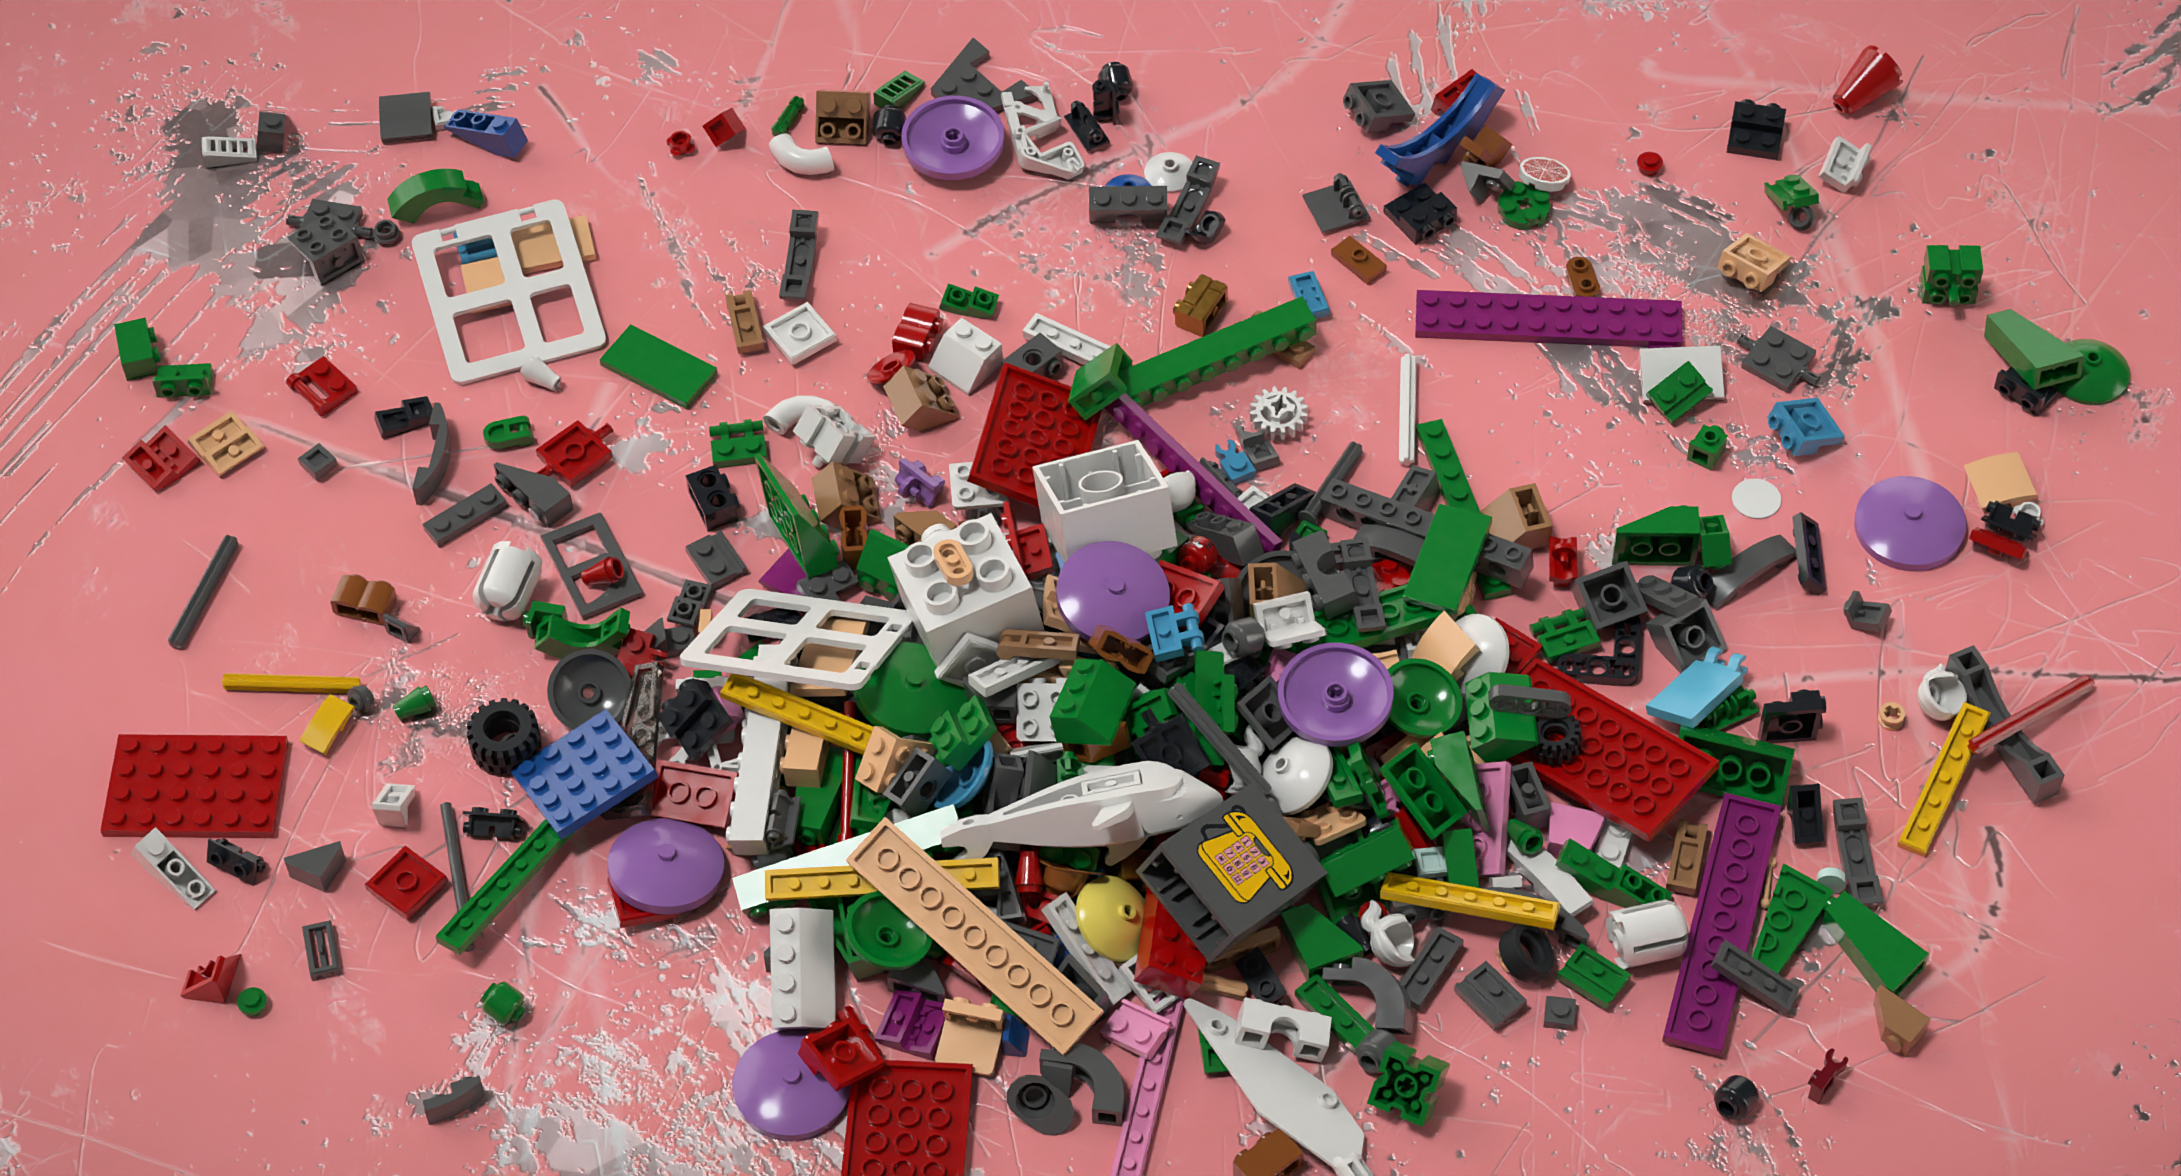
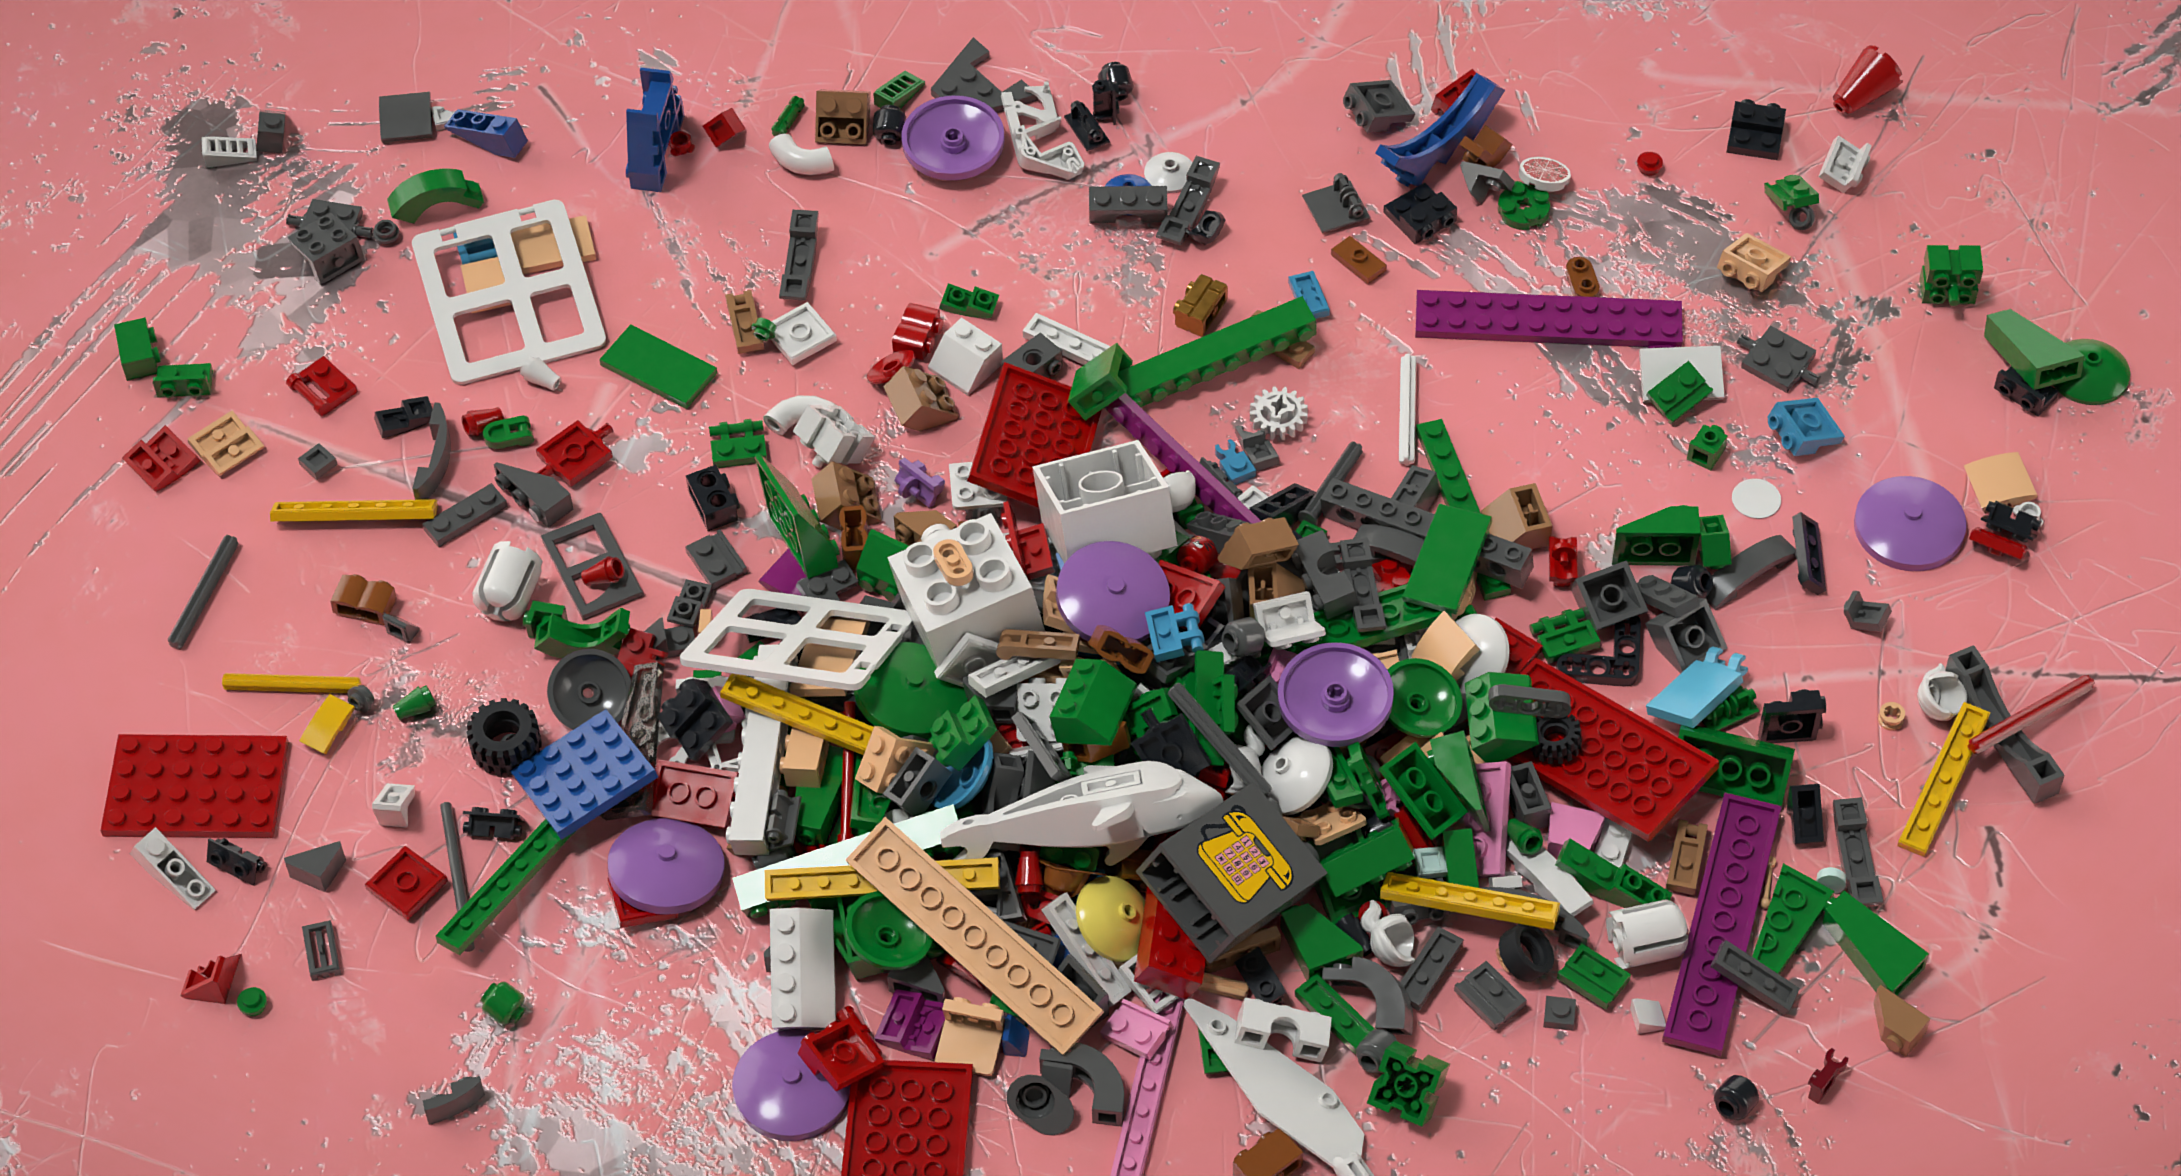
(354, 510): none -> yellow tile
(476, 420): none -> red cone
(651, 129): none -> blue wedge
(764, 329): none -> green plate
(1041, 747): none -> dark grey tile
(1259, 544): none -> medium nougat slope
(1647, 1015): none -> white slope

